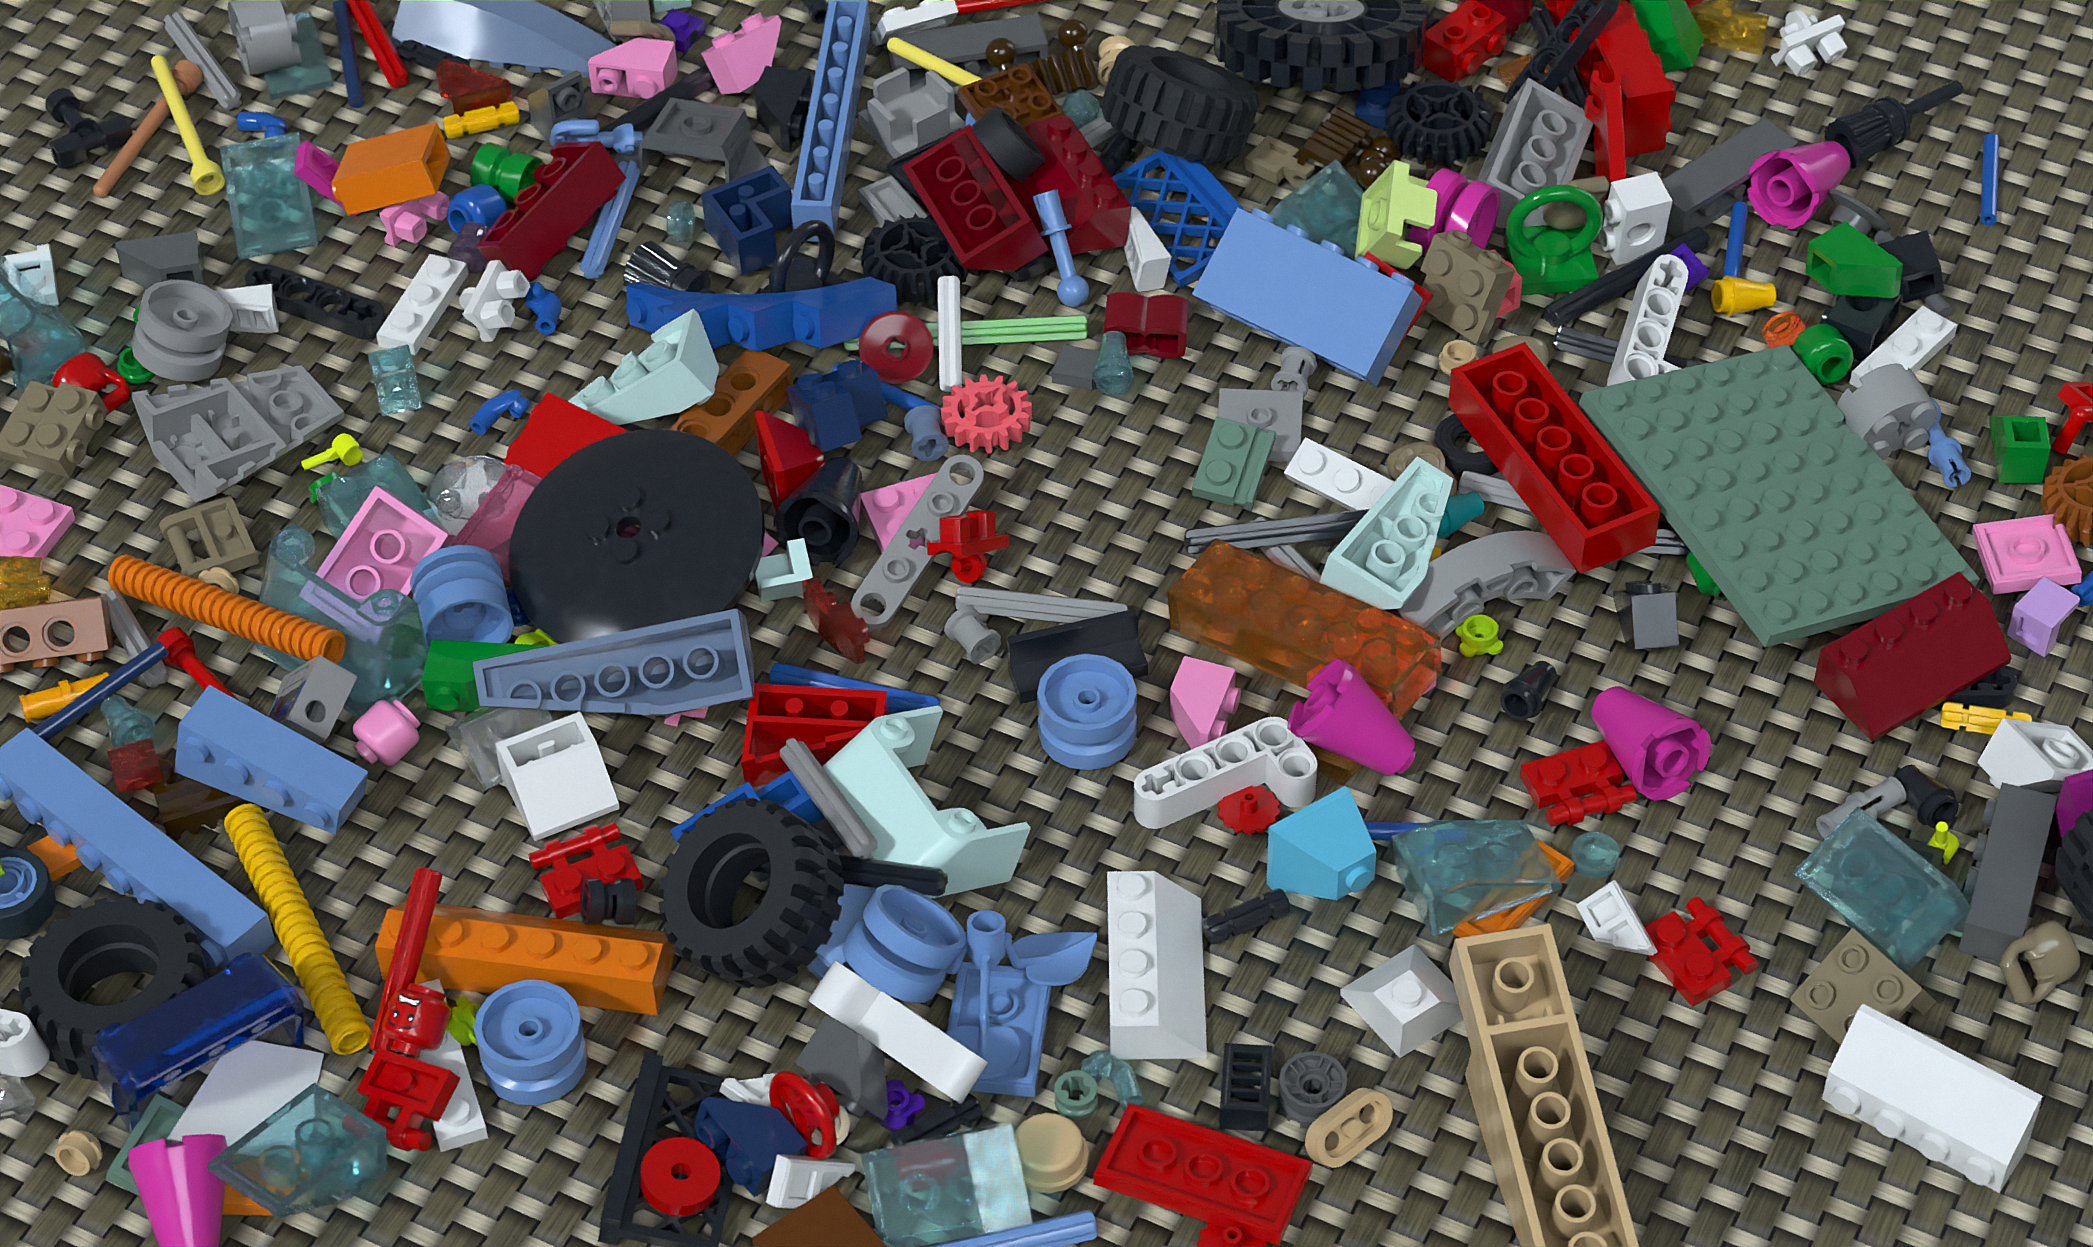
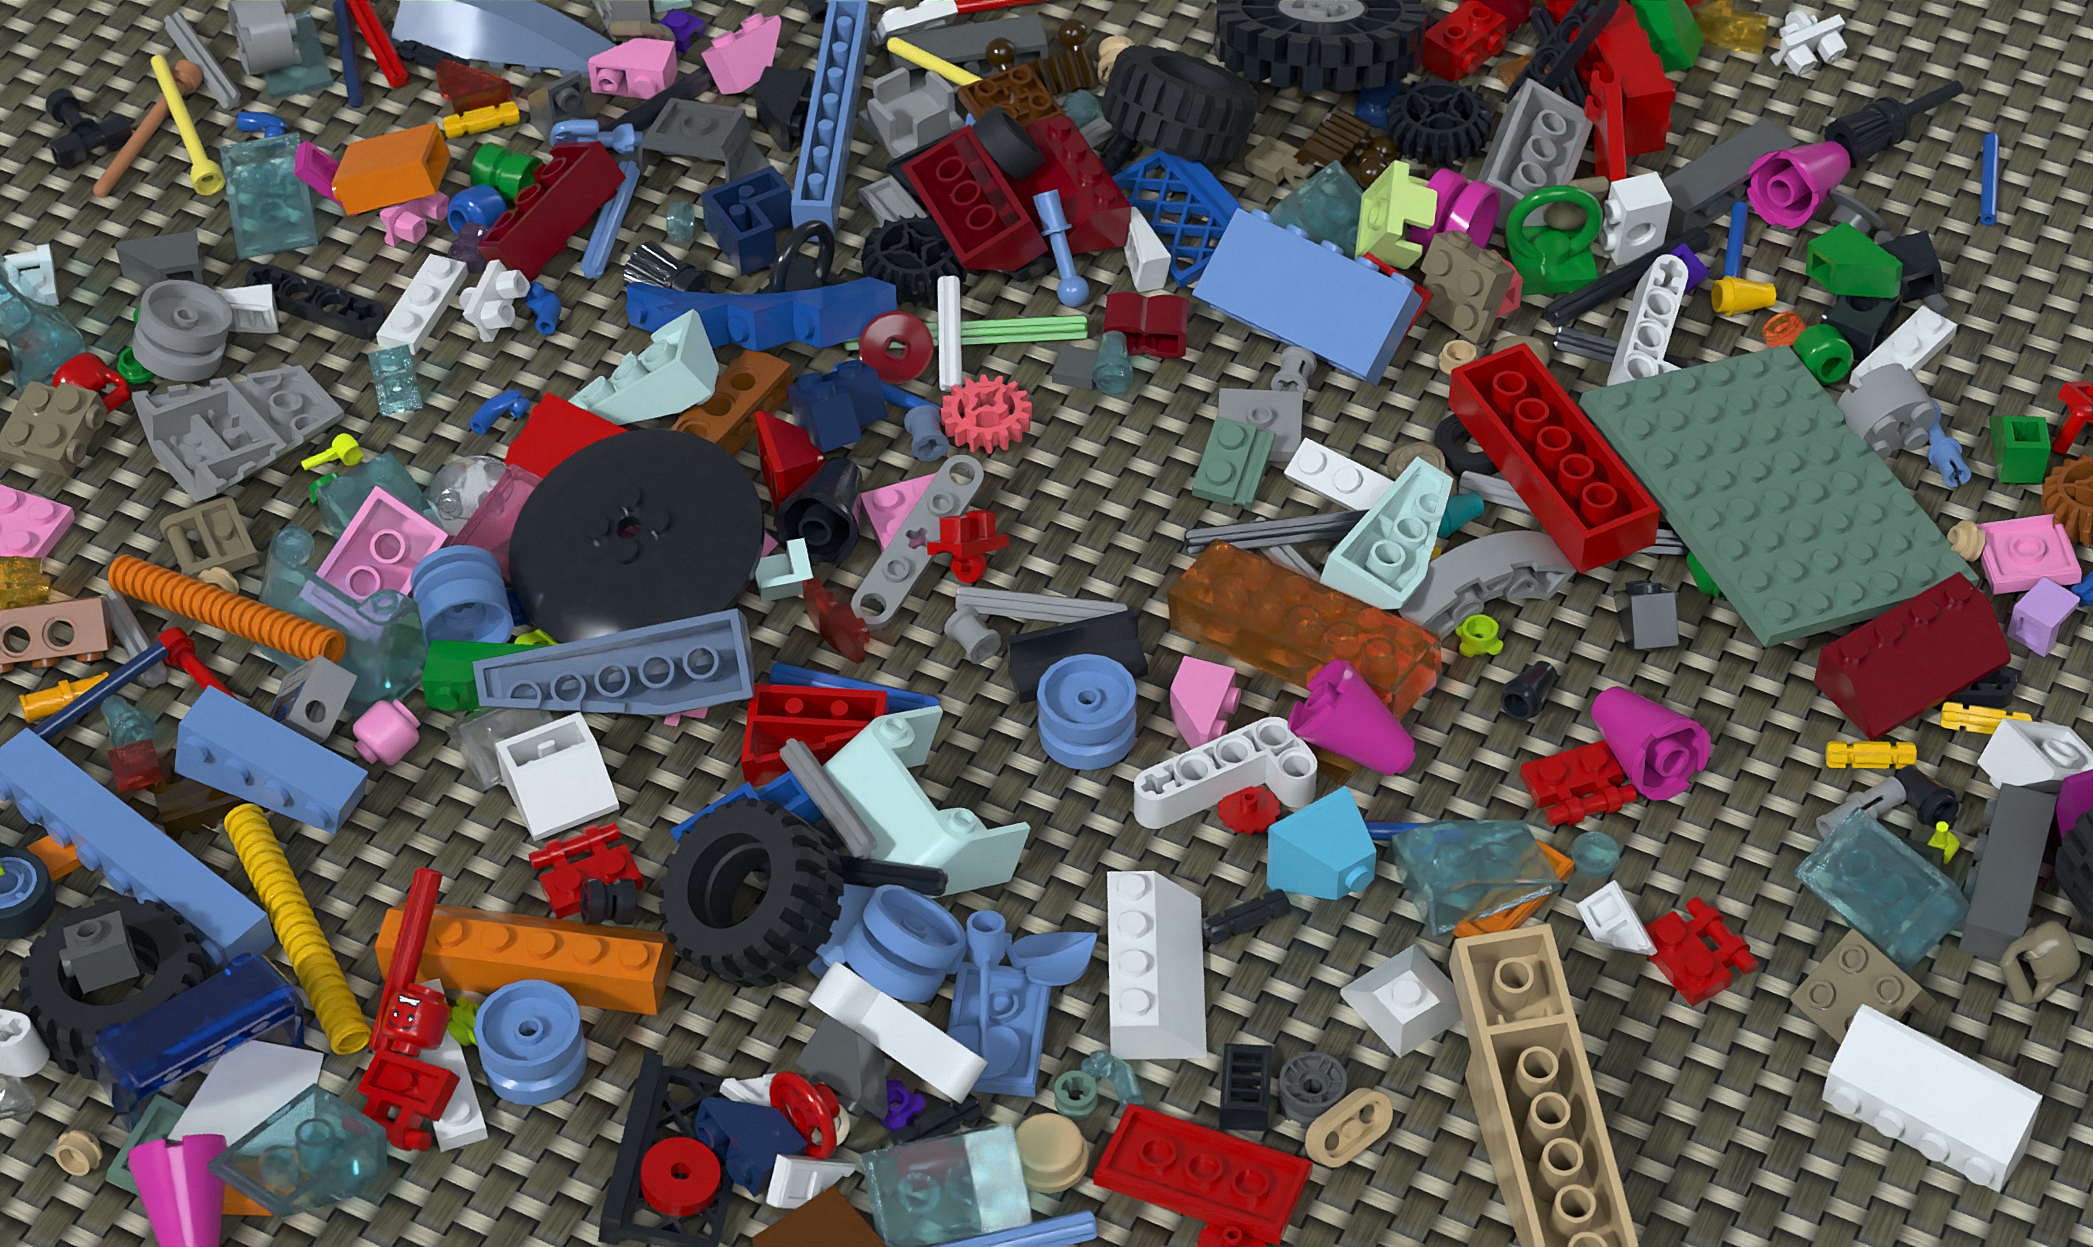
(99, 952): none -> dark grey brick
(1870, 754): none -> yellow axle
(1967, 540): none -> tan plate

